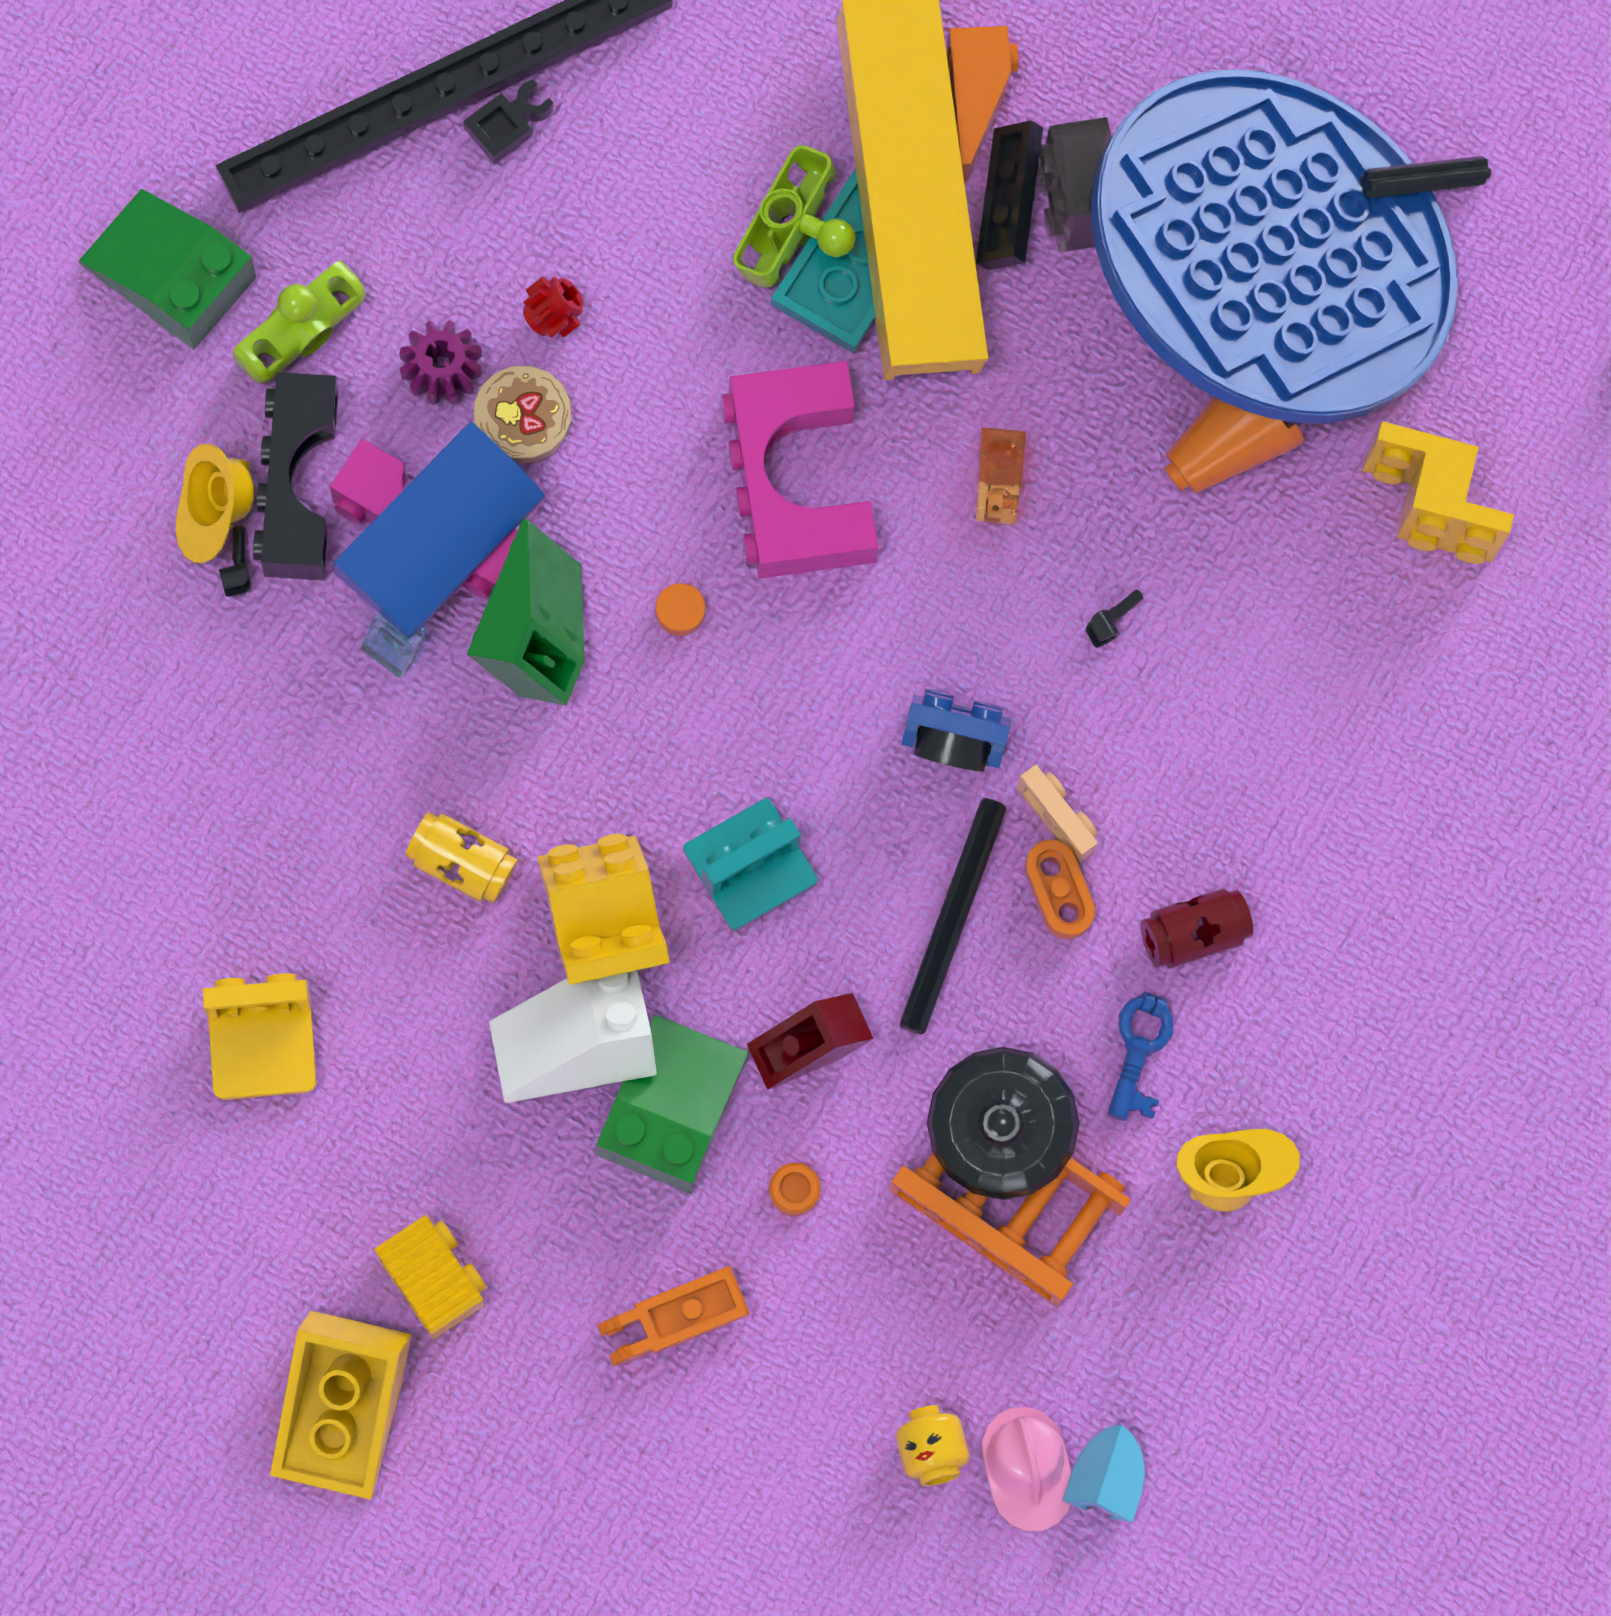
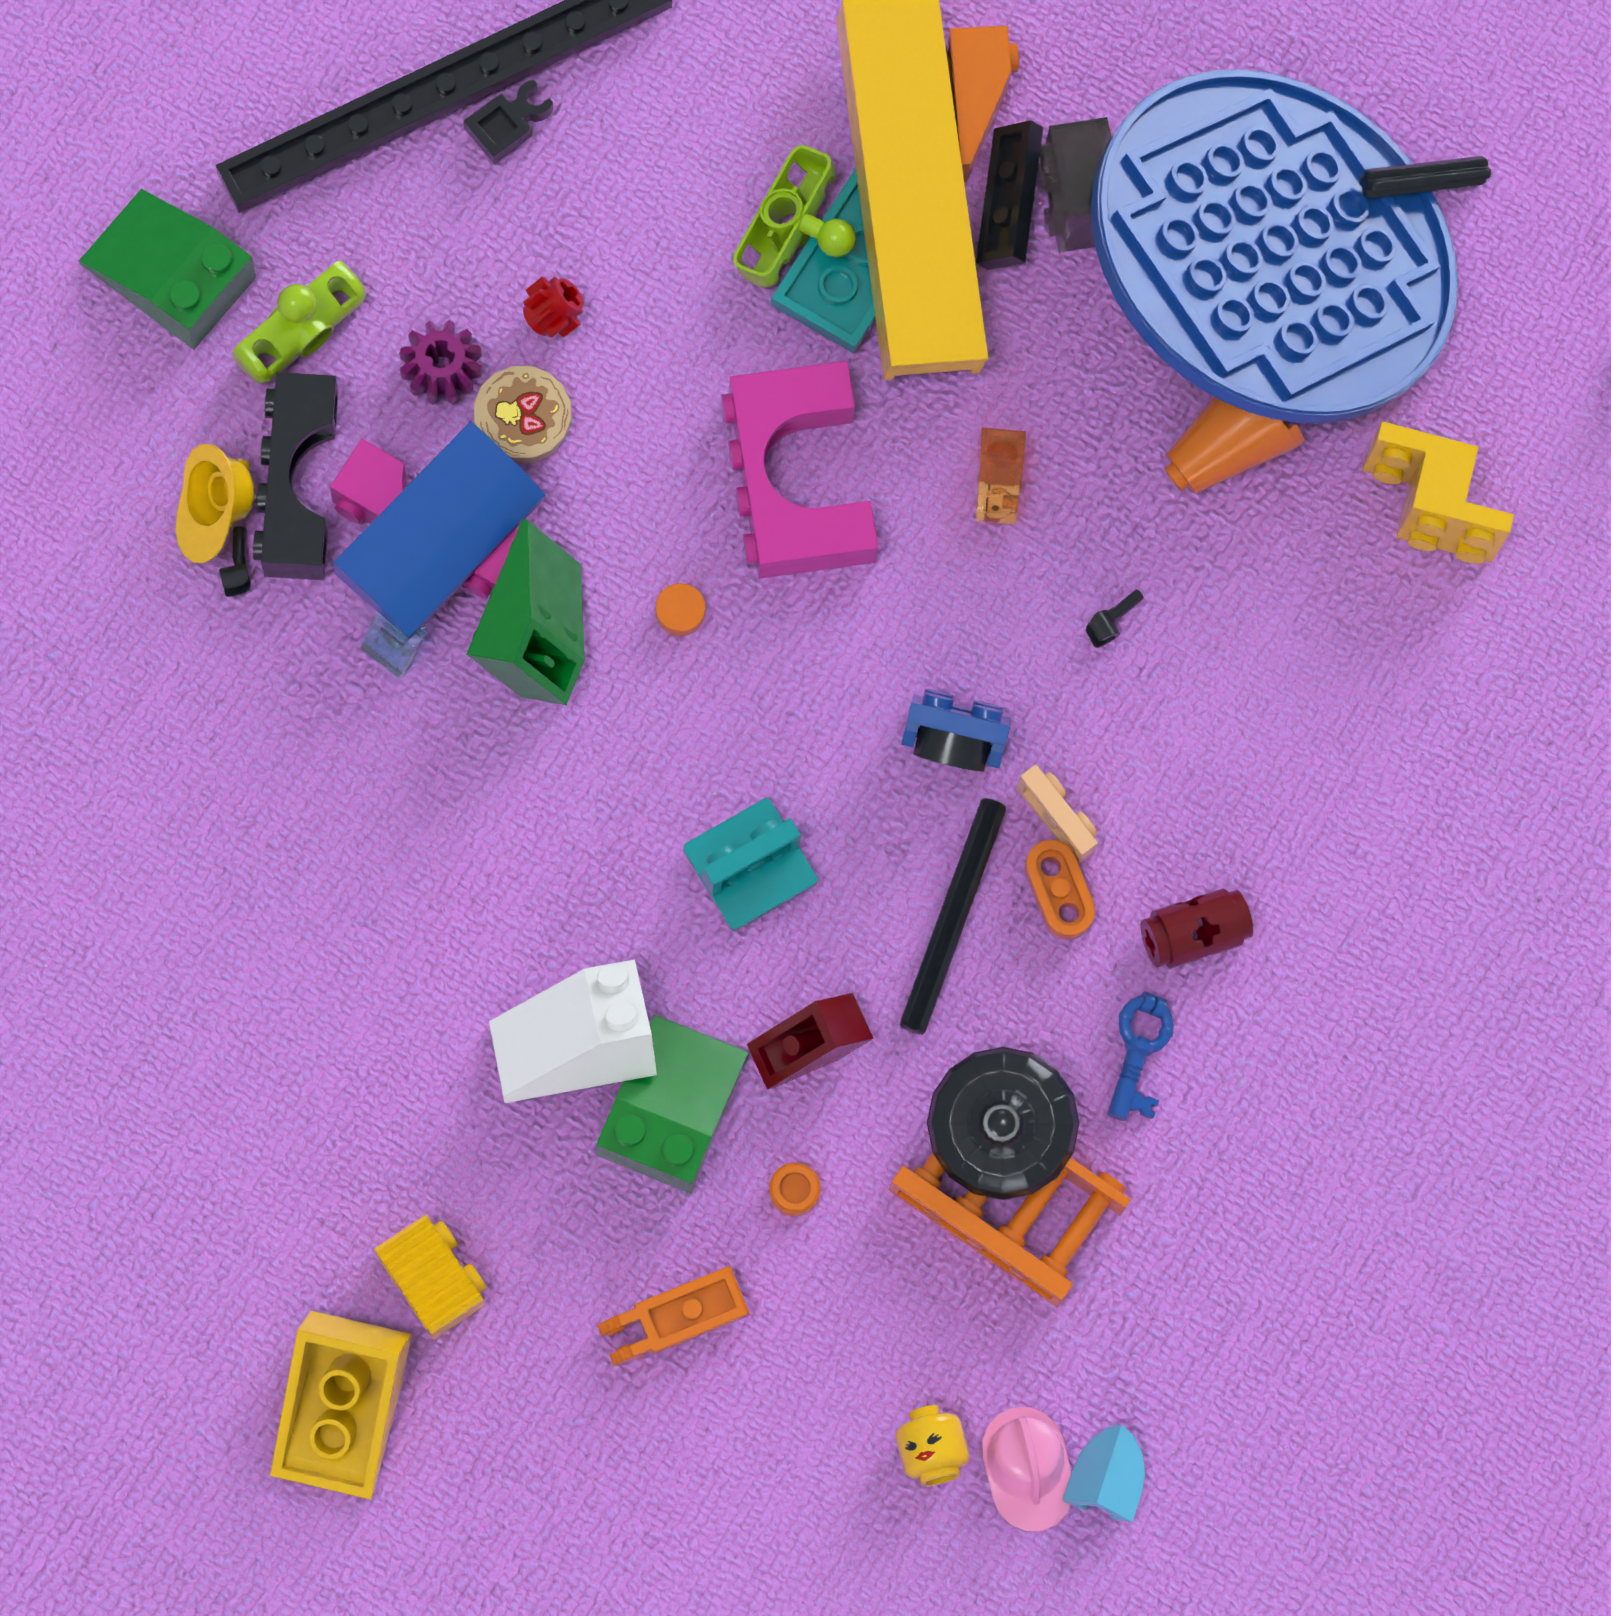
(260, 1037): yellow bracket -> none
(440, 846): yellow piece -> none
(602, 908): yellow bracket -> none
(1236, 1165): yellow piece -> none

